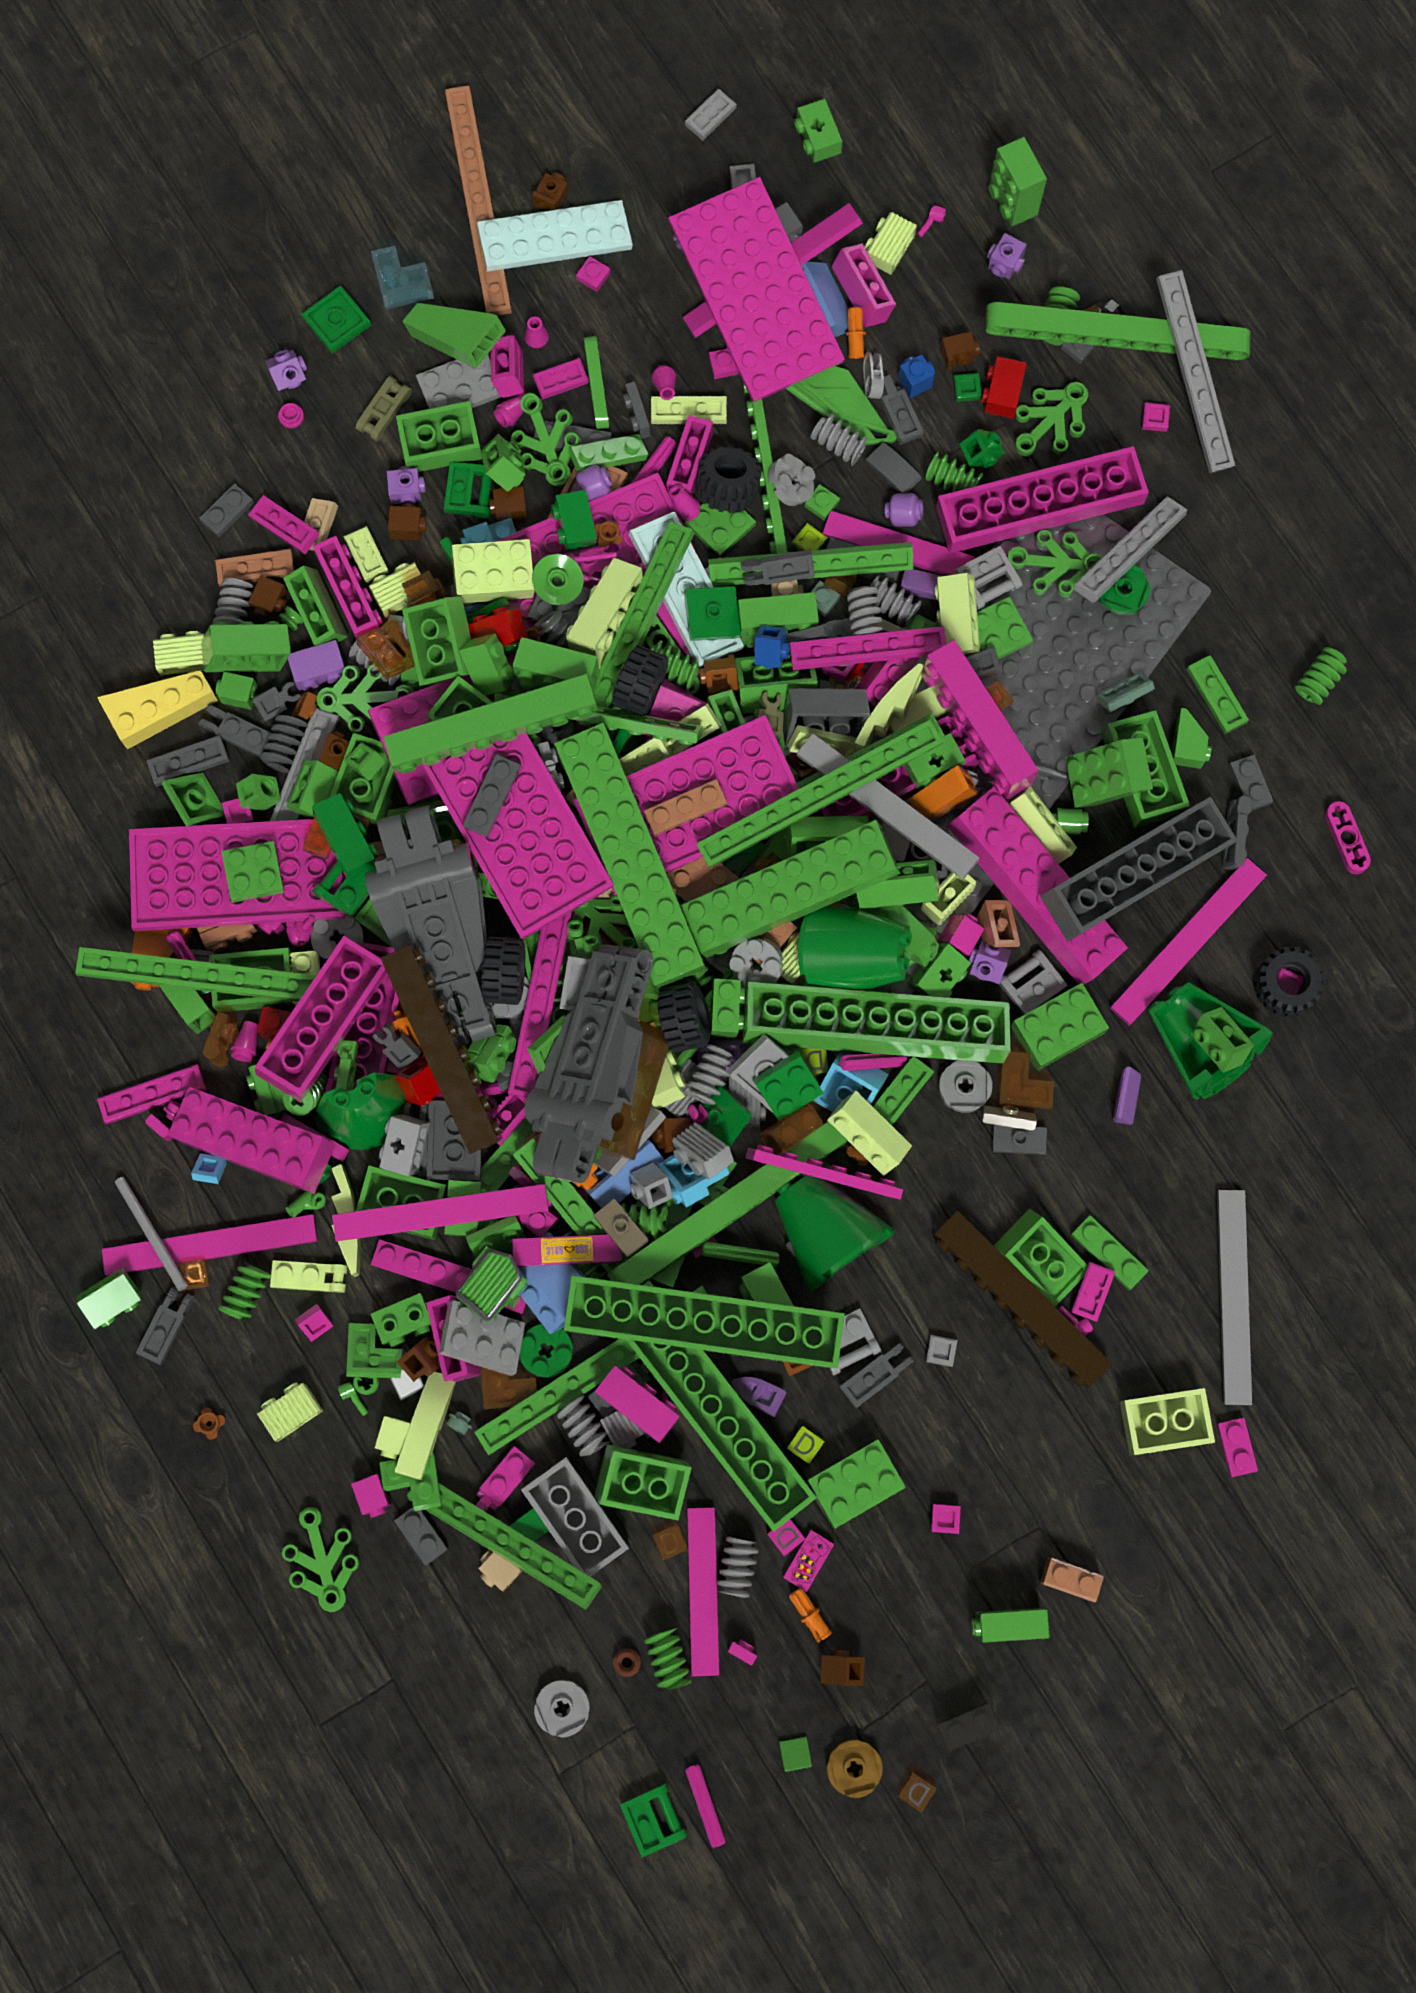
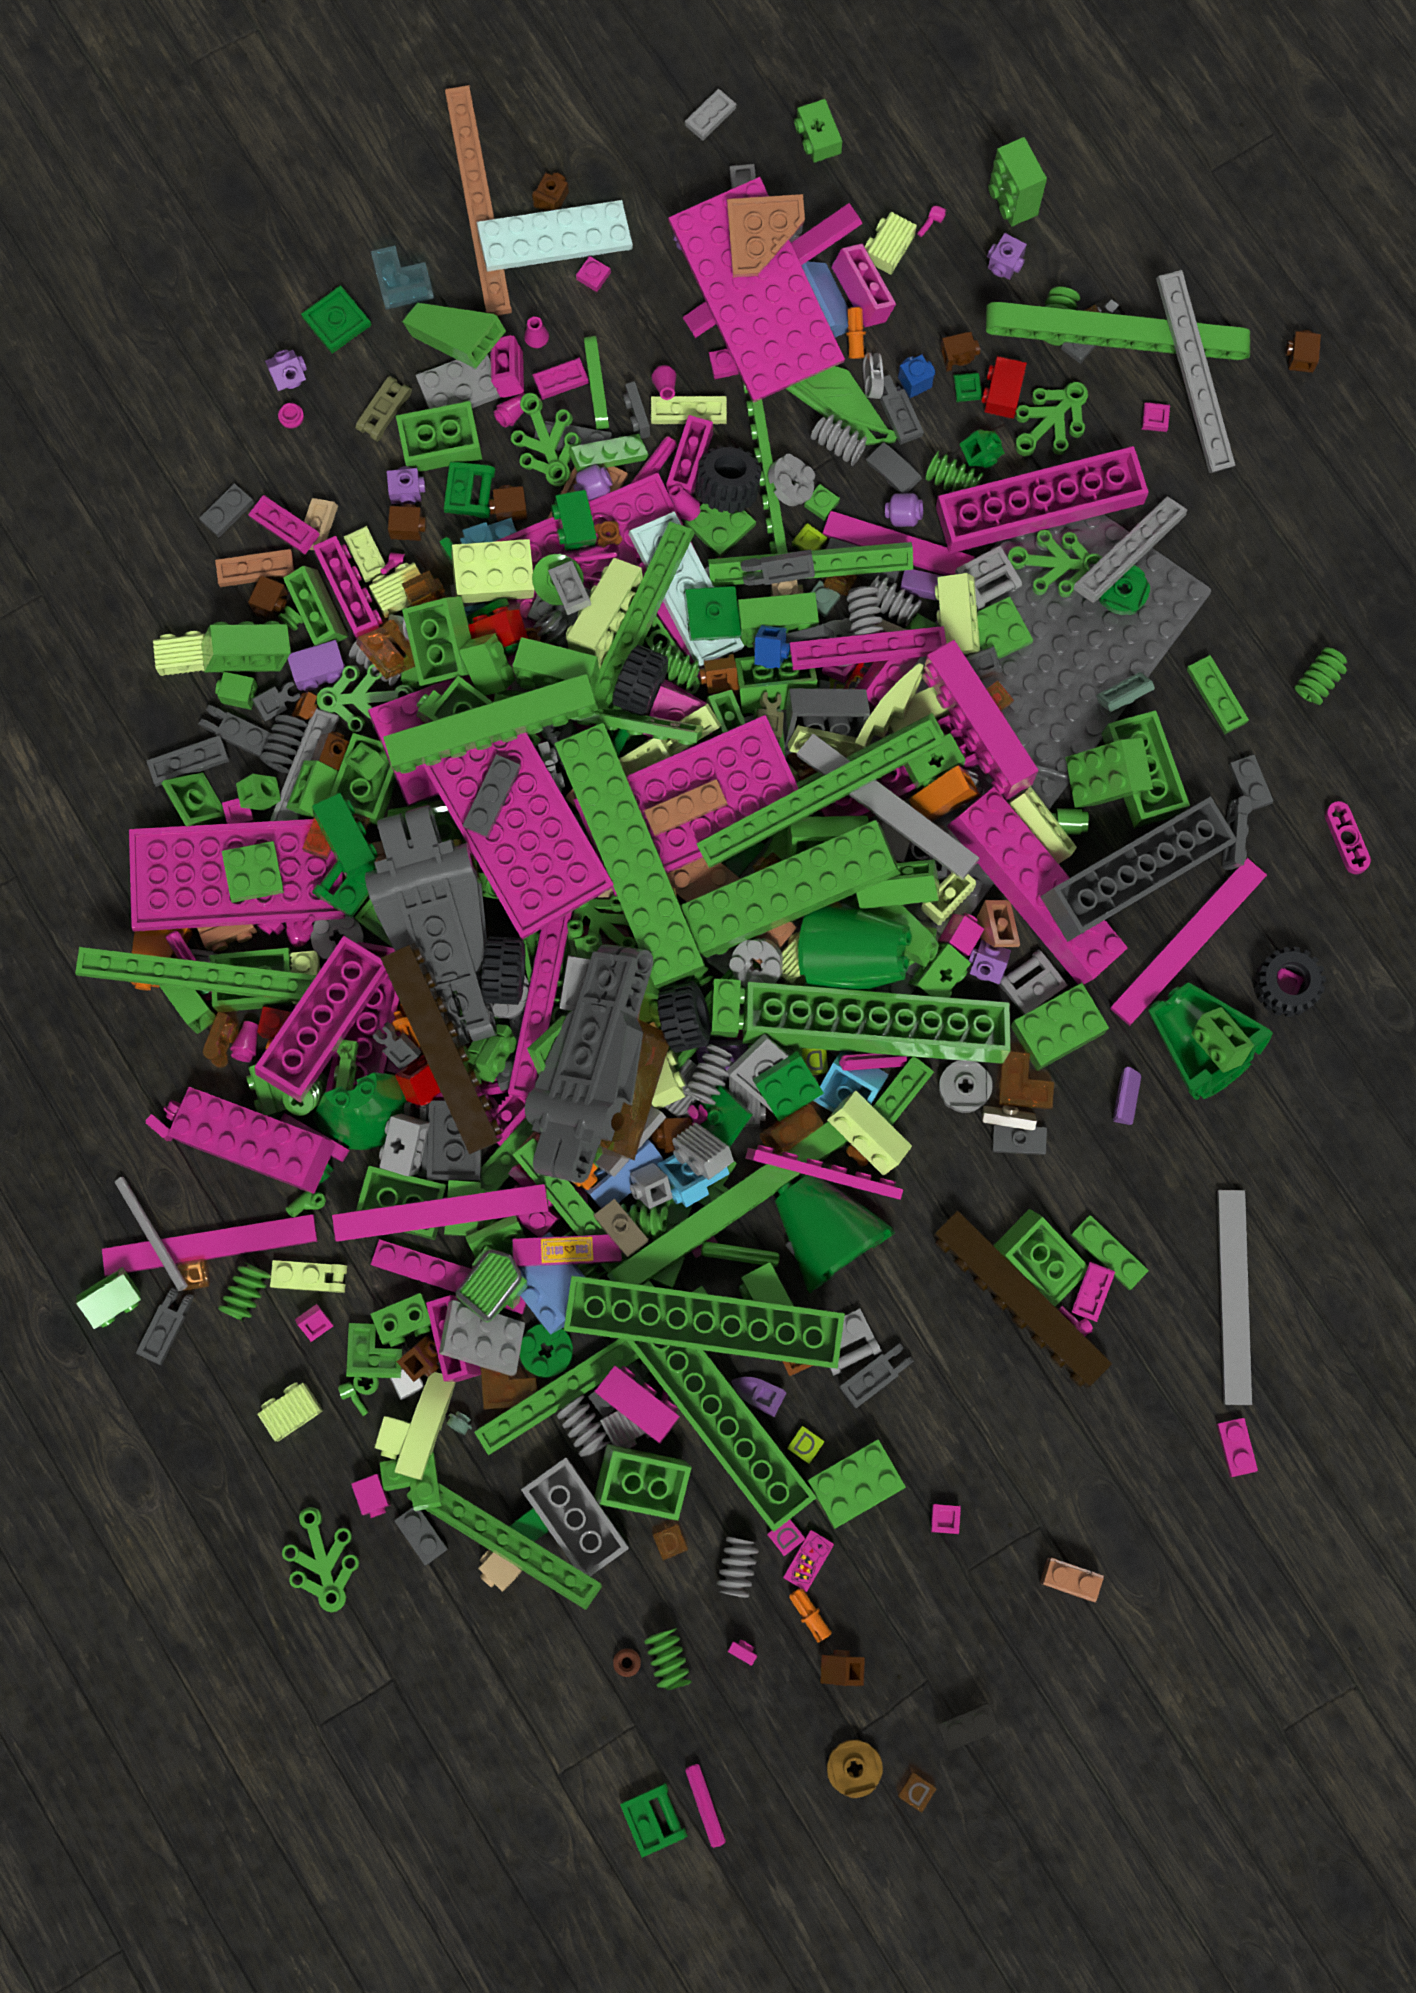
(150, 1094): dark pink tile -> none
(156, 706): light yellow wedge -> none
(201, 1424): dark orange plate -> none
(208, 1168): medium azure plate -> none
(232, 601): light grey piece -> none
(346, 1203): yellowish green slope -> none
(395, 560): none -> dark pink hand
(426, 704): none -> bright green plate
(503, 462): bright green brick -> none
(504, 1480): dark pink hinge -> none
(547, 1701): light grey plate -> none
(569, 587): none -> light grey plate
(703, 1592): dark pink tile -> none
(761, 229): none -> nougat plate
(795, 1754): bright green slope -> none
(941, 1351): light grey tile -> none
(1010, 1625): bright green brick -> none
(1167, 1422): yellowish green brick -> none
(1189, 742): bright green slope -> none
(1303, 351): none -> reddish brown brick

